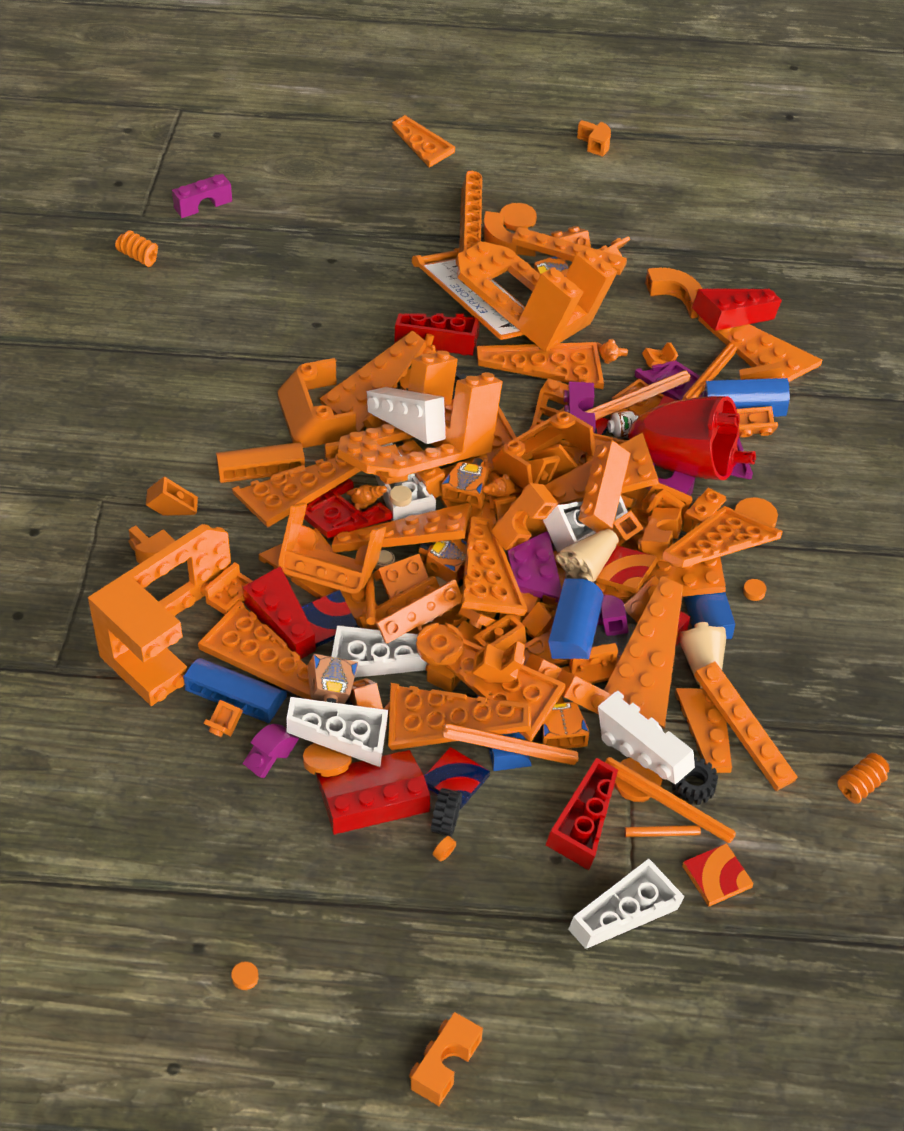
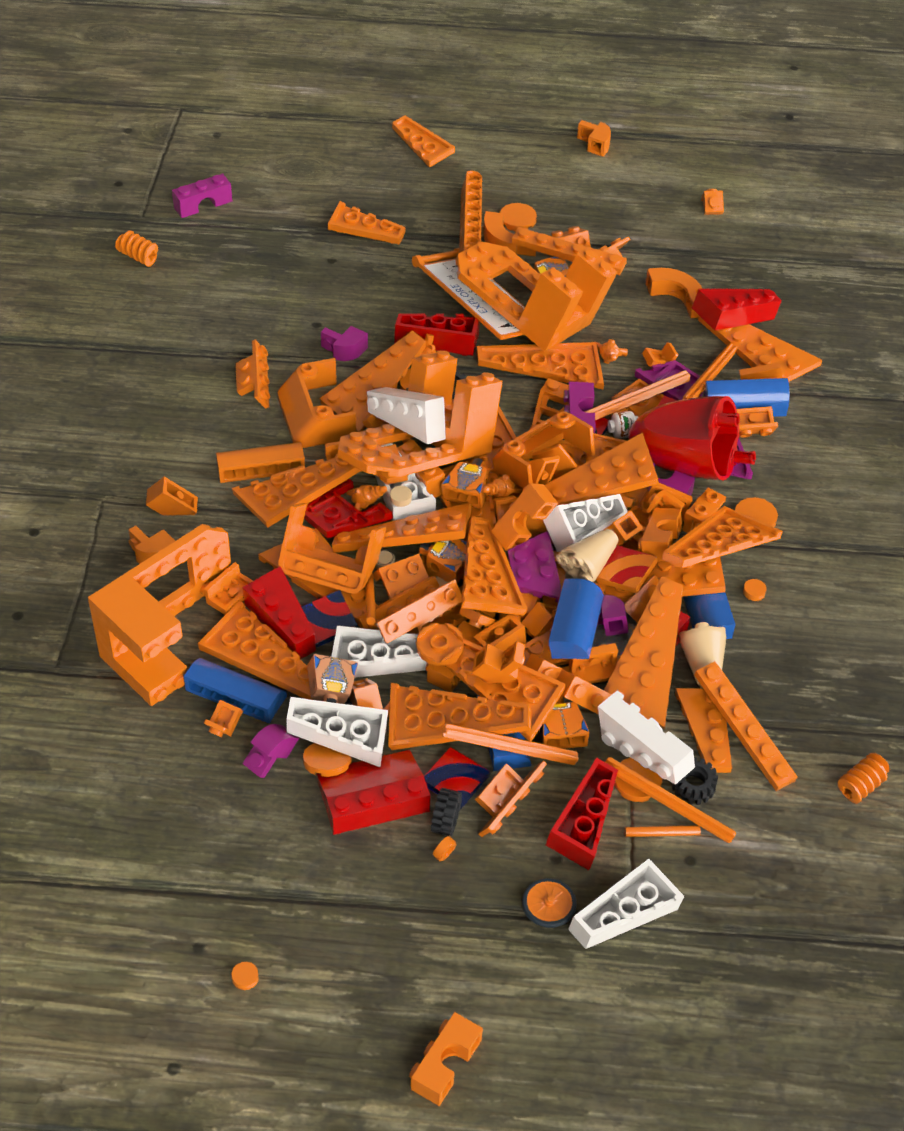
(253, 374): none -> orange bracket
(345, 346): none -> magenta brick
(359, 224): none -> orange wing
(503, 791): none -> orange bracket
(549, 902): none -> orange wheel
(604, 486): brick -> none
(713, 202): none -> orange bracket
(717, 874): tile -> none

